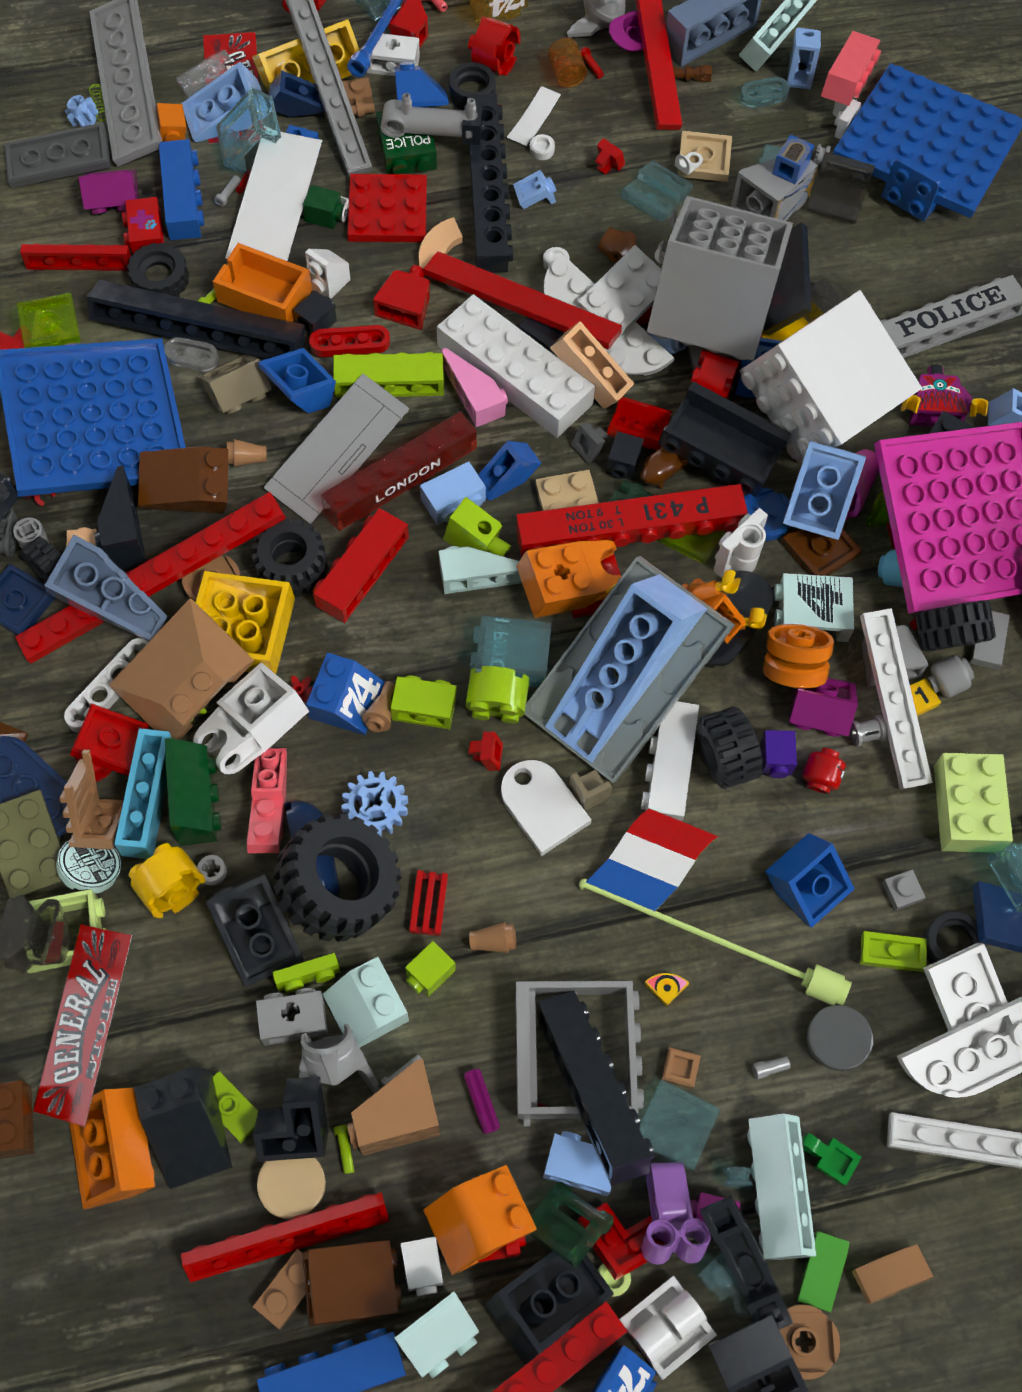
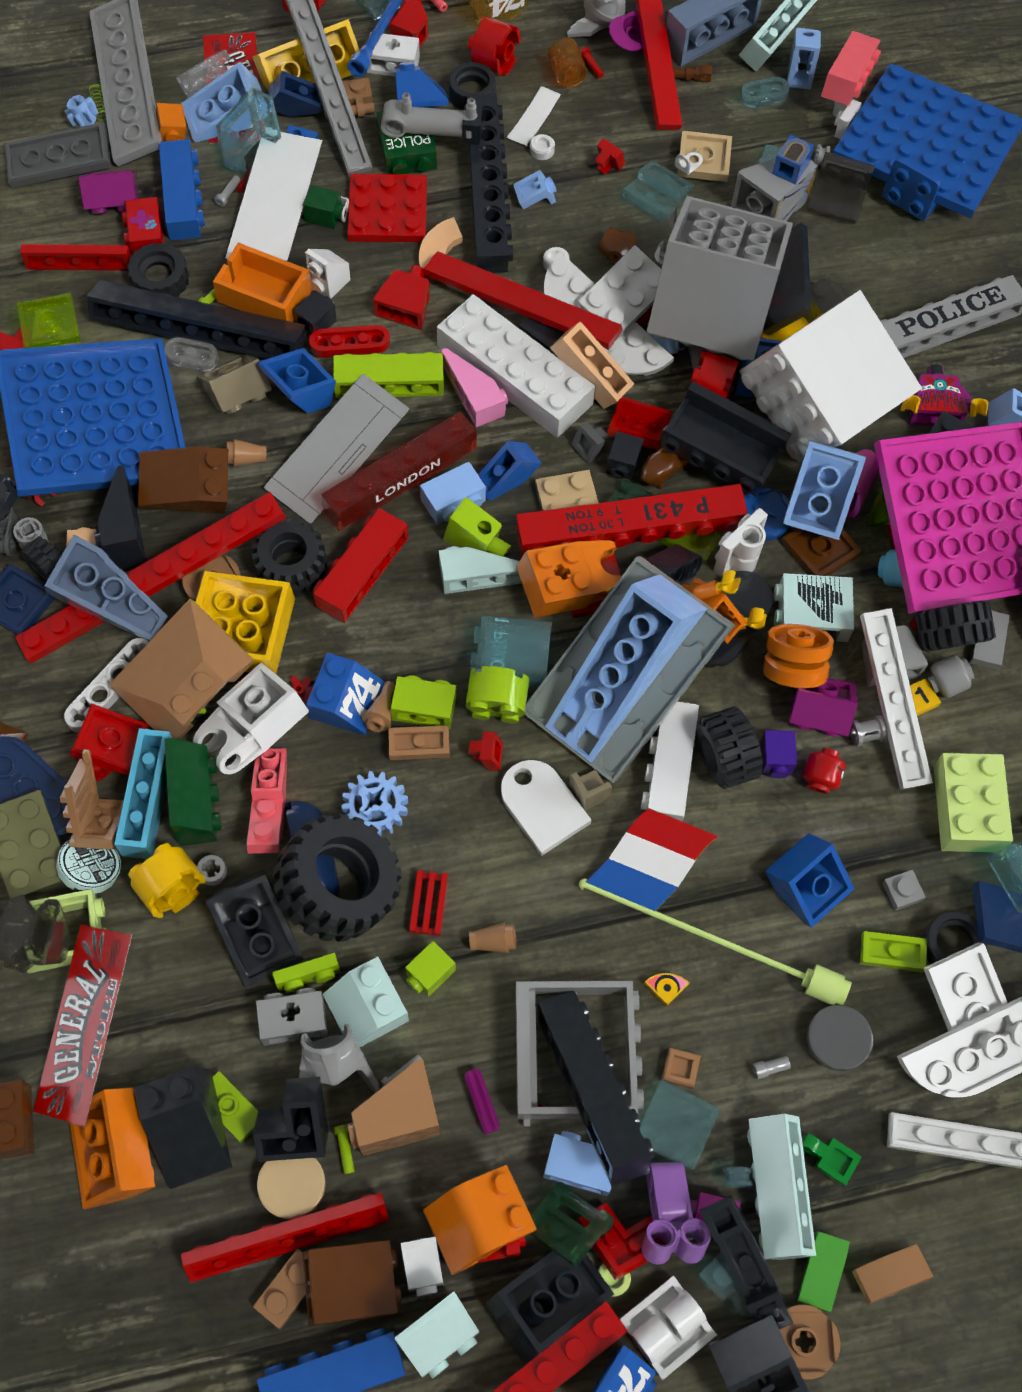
(419, 742): none -> medium nougat plate
(677, 563): none -> black beam

